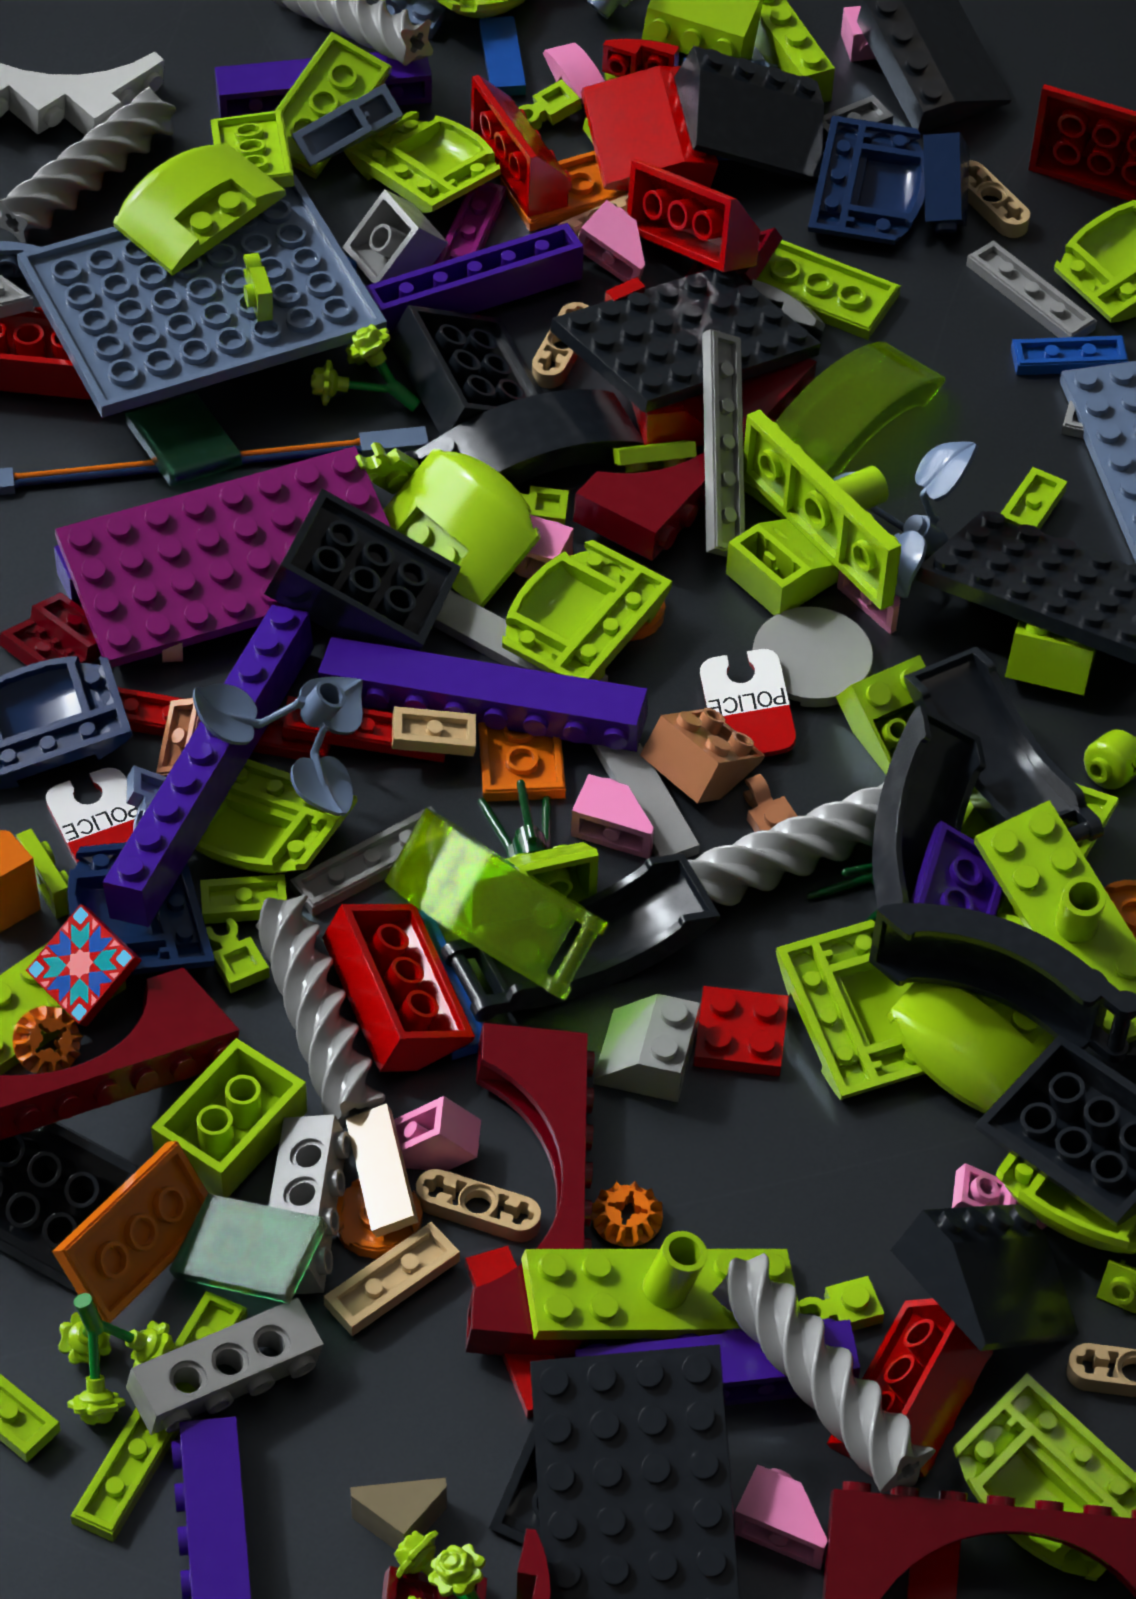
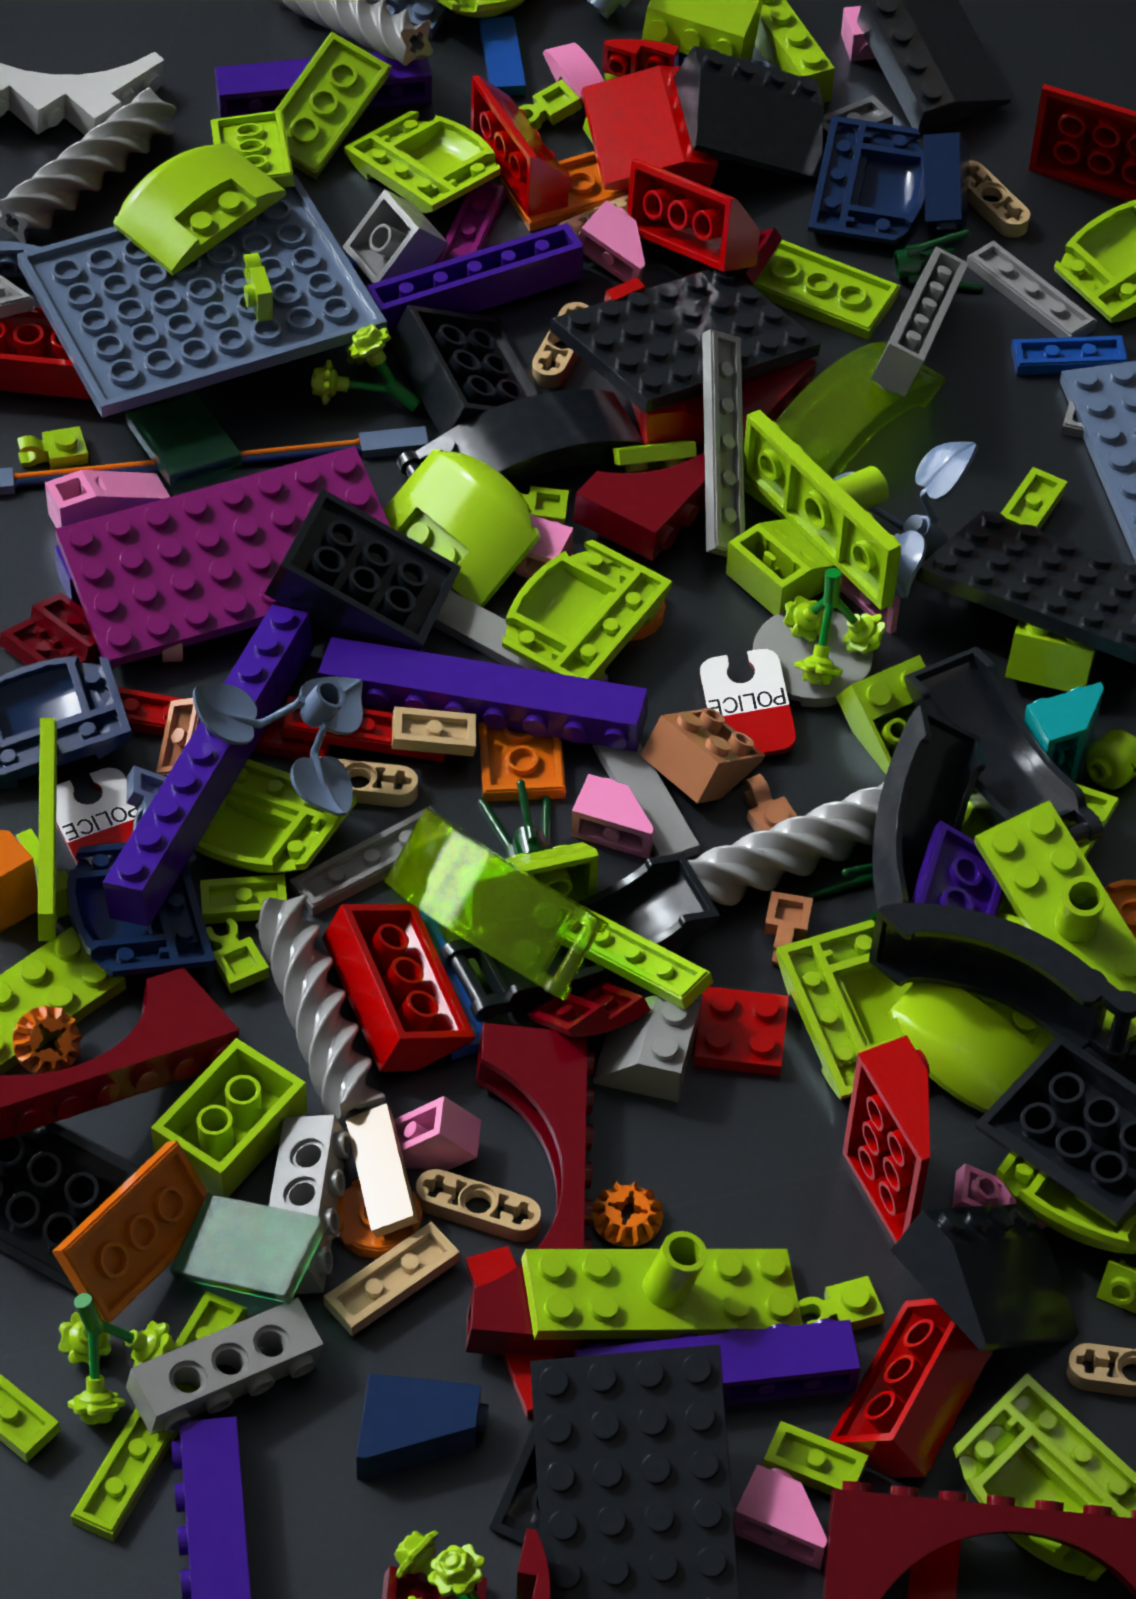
(47, 830): none -> lime tile
(58, 447): none -> lime plate
(83, 965): tile -> none
(99, 493): none -> bright pink slope
(348, 125): sand blue slope -> none
(388, 470): lime plate -> none
(390, 776): none -> tan beam
(399, 1508): dark tan slope -> none
(416, 1423): none -> dark blue slope
(592, 1013): none -> dark red slope
(645, 963): none -> lime tile
(787, 919): none -> nougat plate
(791, 306): light grey slope -> none
(809, 621): none -> lime plant
(814, 1459): none -> lime plate
(822, 1374): light grey piece -> none
(890, 1131): none -> red slope
(912, 260): none -> dark green plant
(919, 322): none -> light grey brick
(1066, 725): none -> teal slope

